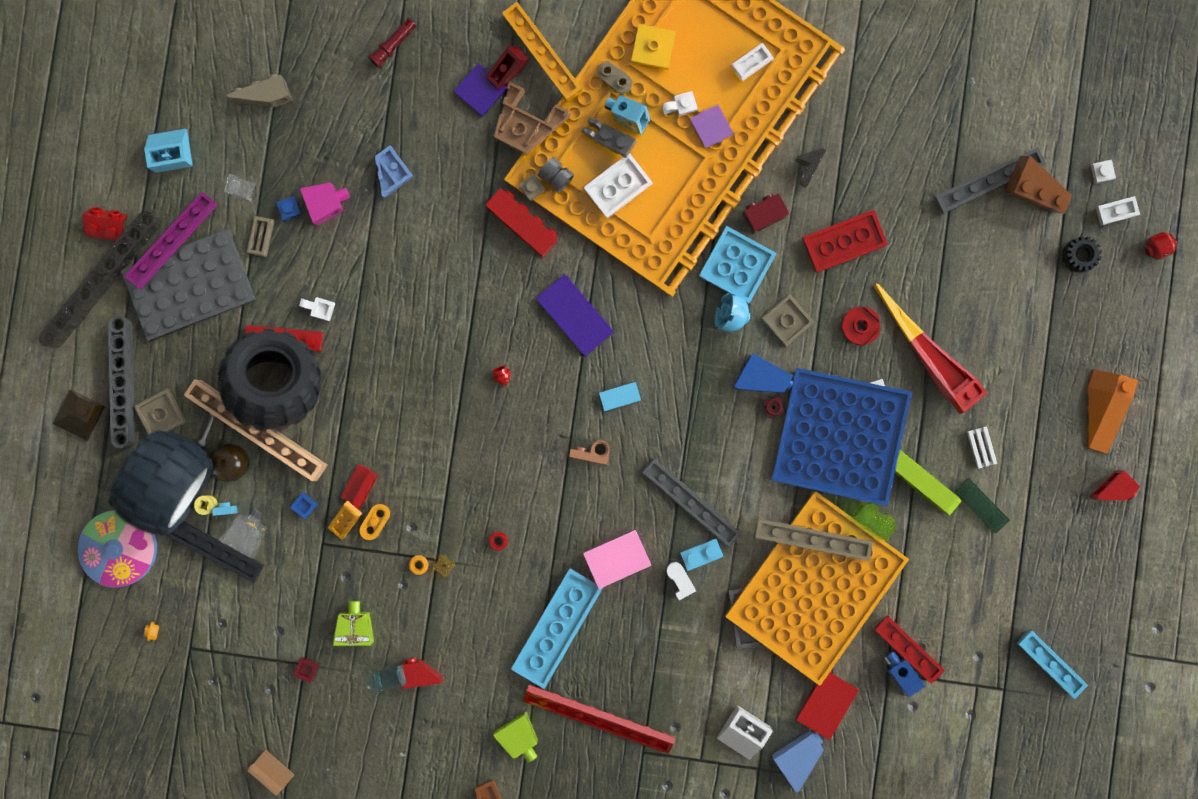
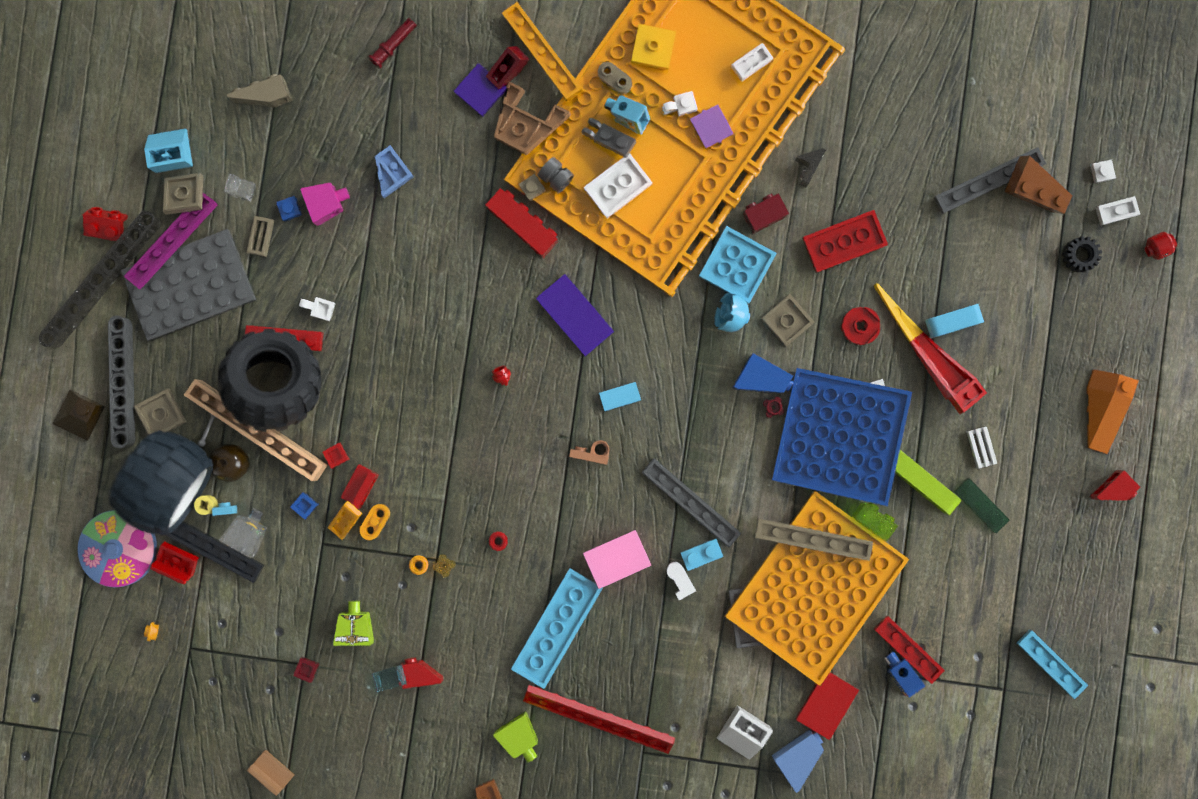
(174, 563): none -> red bracket
(183, 193): none -> dark tan tile
(335, 455): none -> red plate
(954, 321): none -> medium azure beam

